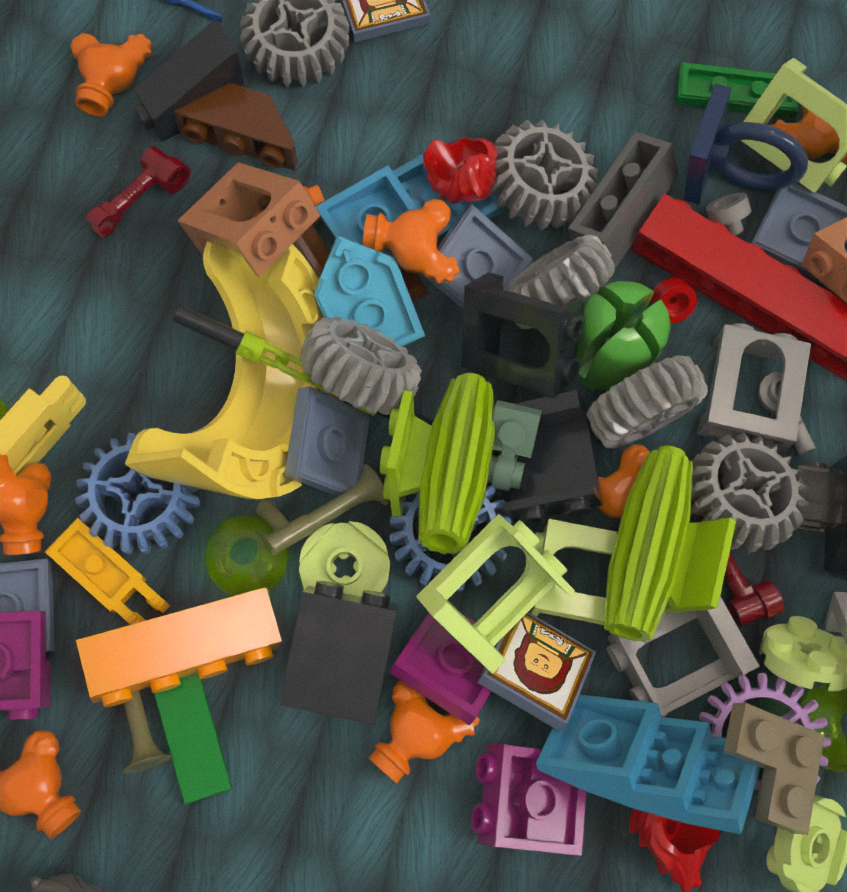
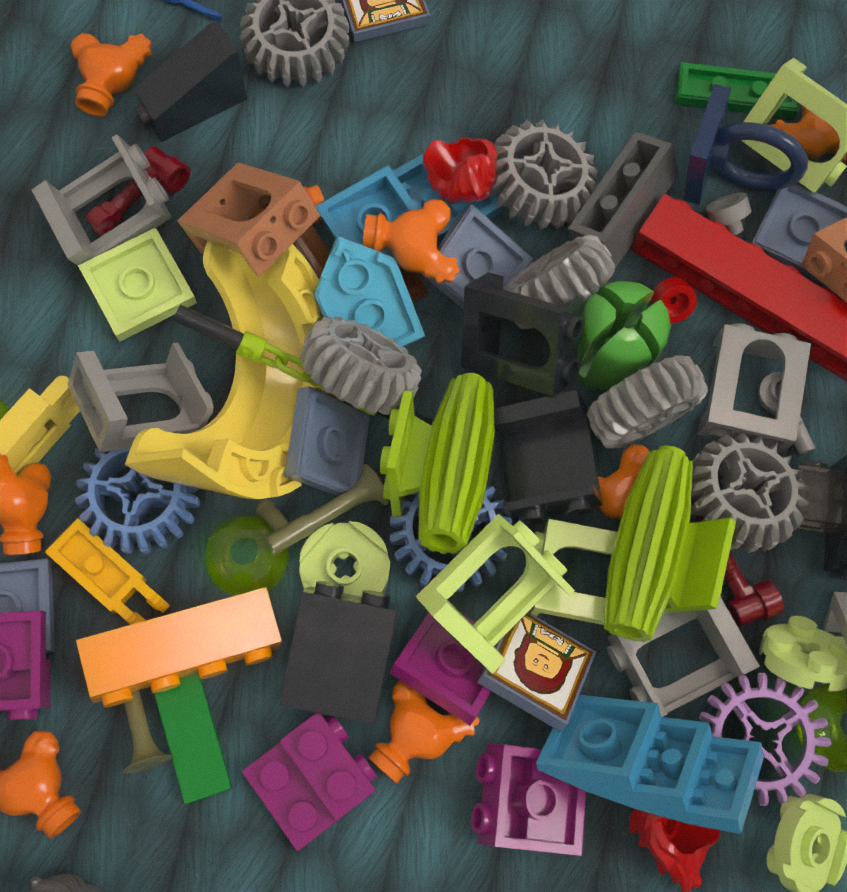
(61, 204): none -> light grey panel
(98, 389): none -> light grey panel
(137, 284): none -> yellowish green plate
(240, 124): reddish brown slope -> none
(310, 779): none -> magenta plate
(514, 436): sand green plate -> none
(789, 762): dark tan plate -> none

